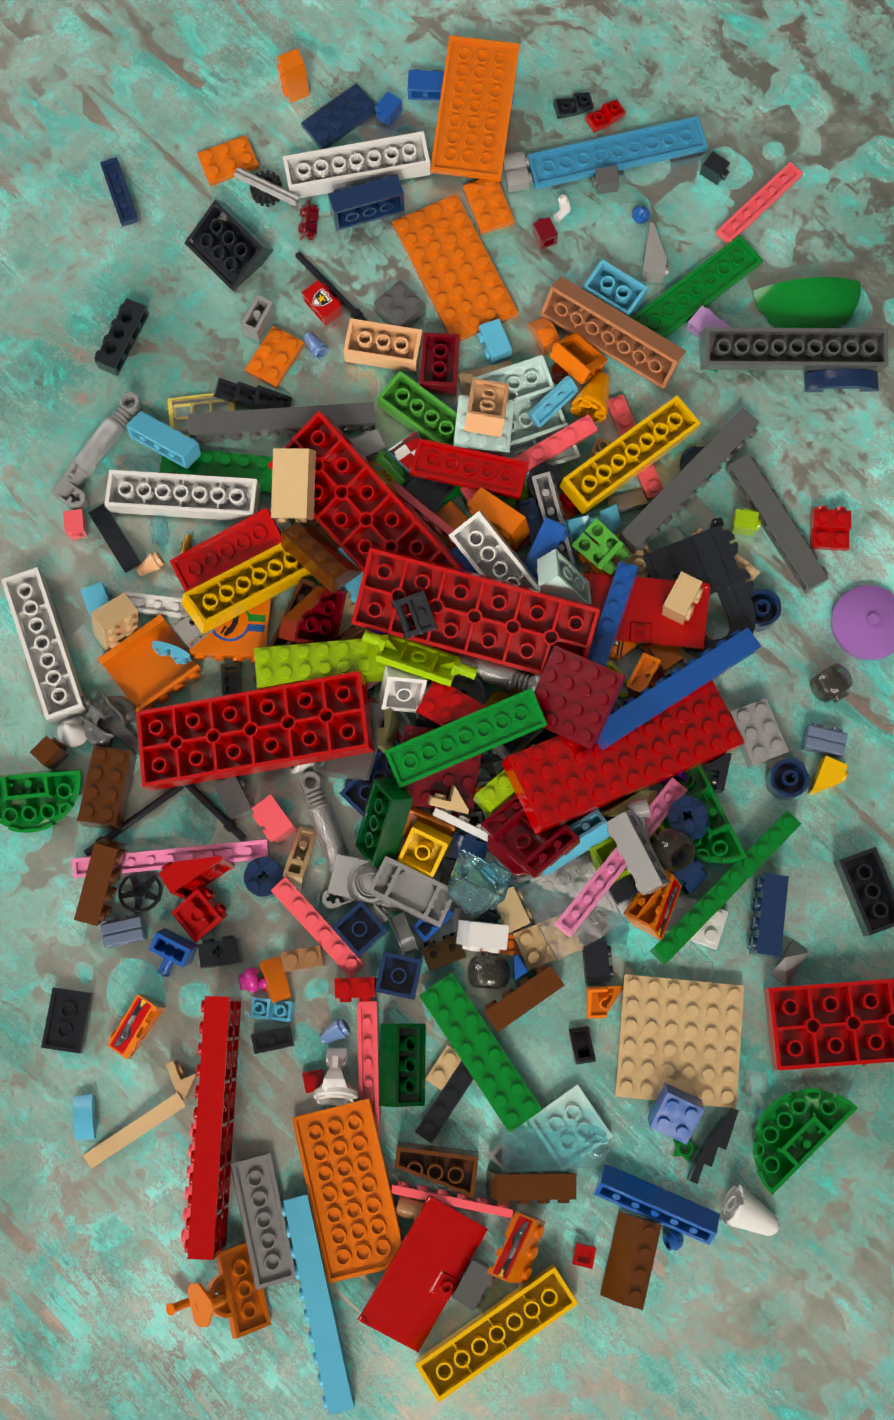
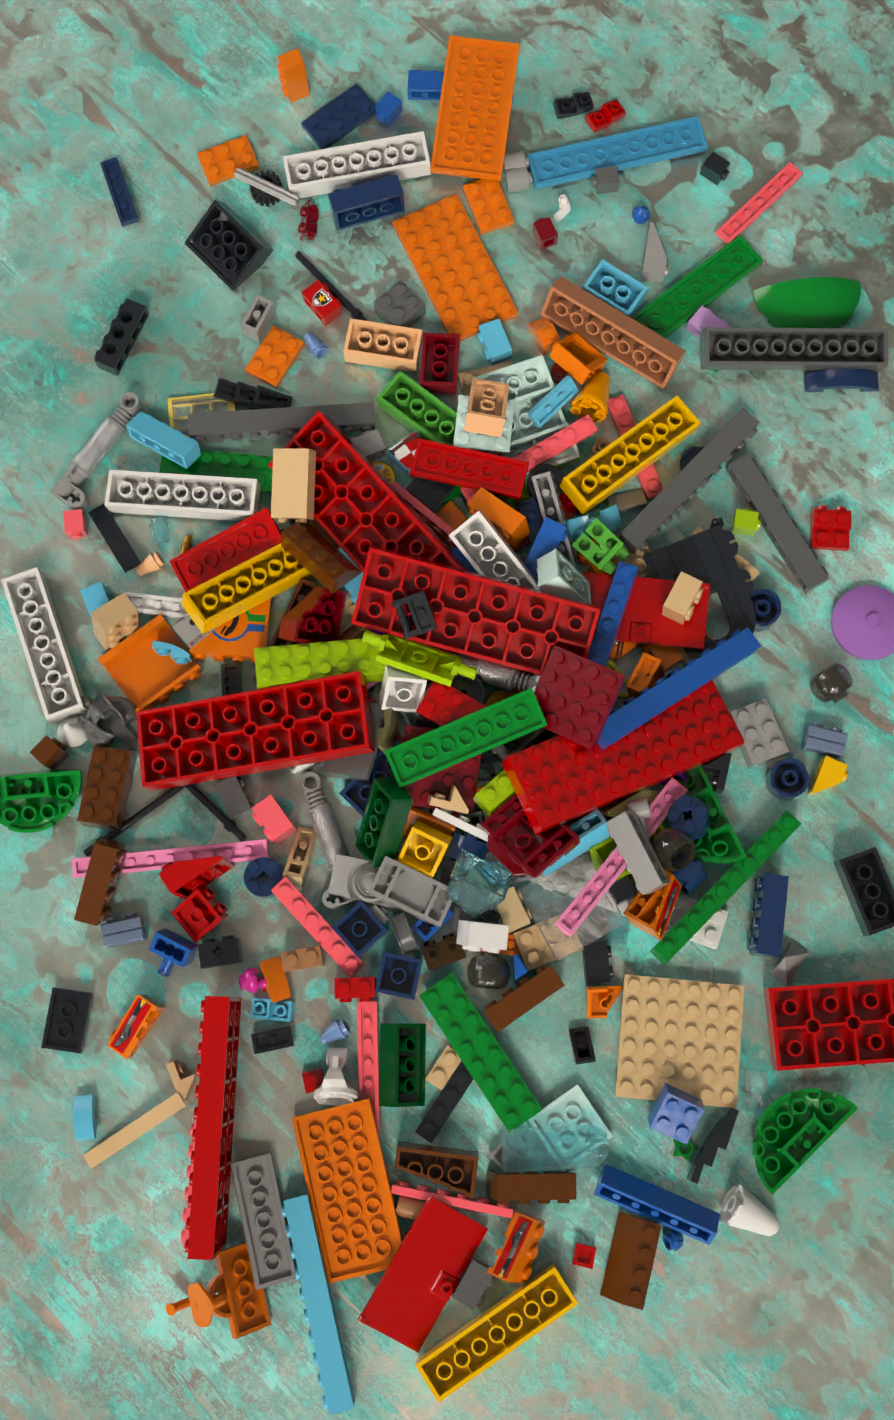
(140, 891): black wheel -> none
(391, 466): bright green tile -> none

